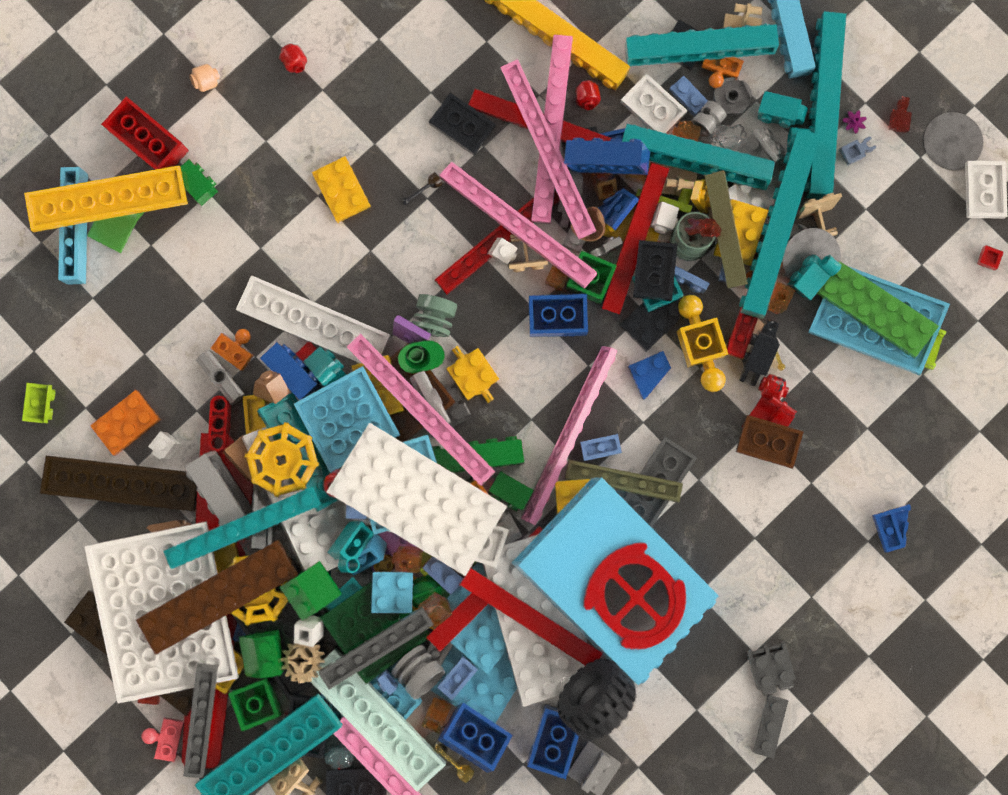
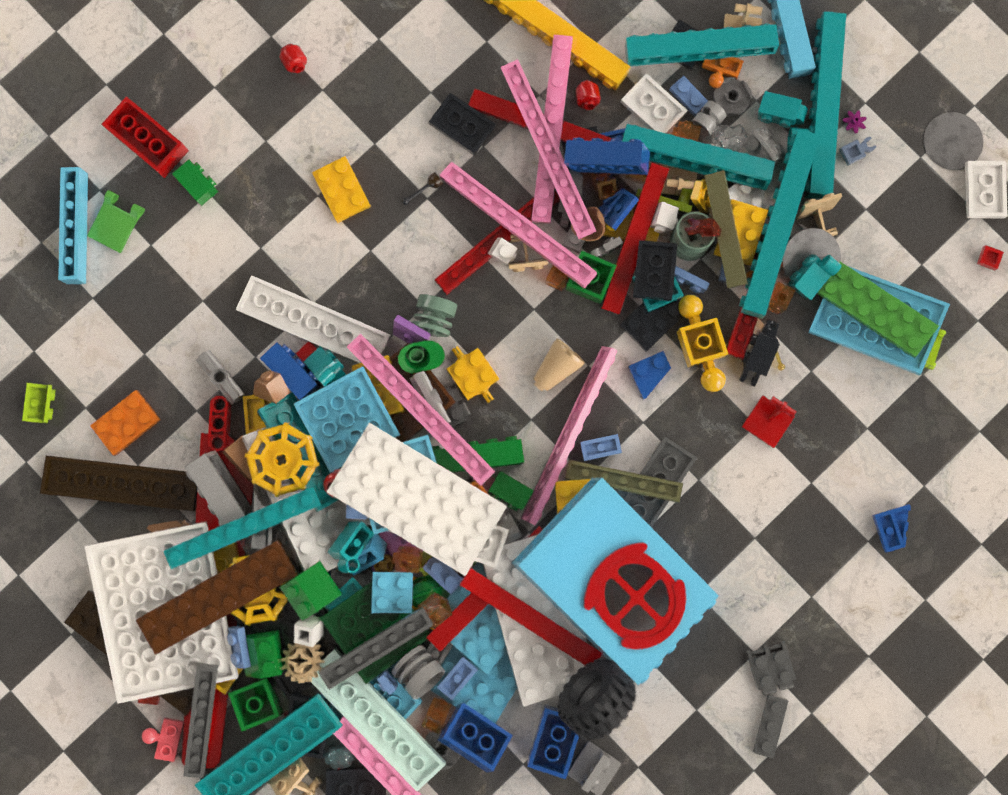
(105, 198): yellow plate -> none
(164, 446): white brick -> none
(204, 77): light nougat head -> none
(232, 350): orange plate -> none
(238, 642): none -> medium blue plate
(464, 771): clear yellow hinge -> none
(557, 366): none -> tan cone
(558, 315): blue brick -> none
(769, 441): reddish brown plate -> none
(773, 386): red head -> none
(899, 118): clear red plate -> none

